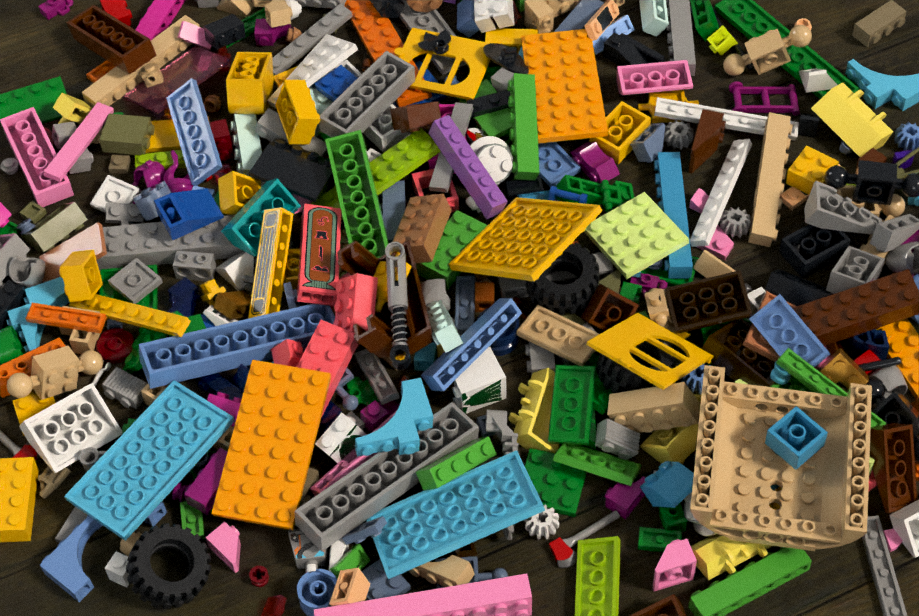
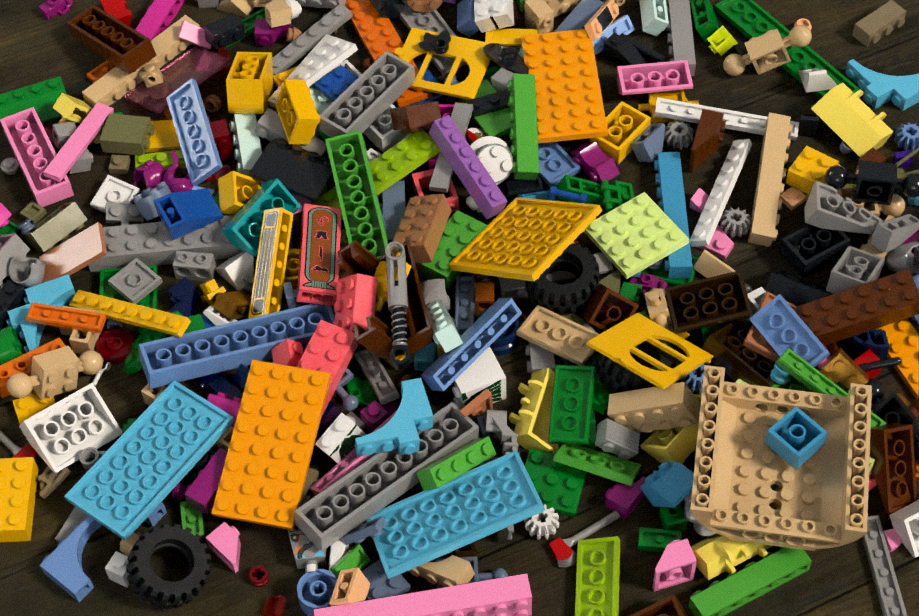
(81, 275): yellow brick -> none
(124, 388): light grey brick -> none
(478, 405): none -> nougat tile
(738, 89): magenta piece -> none
(891, 378): light grey piece -> none

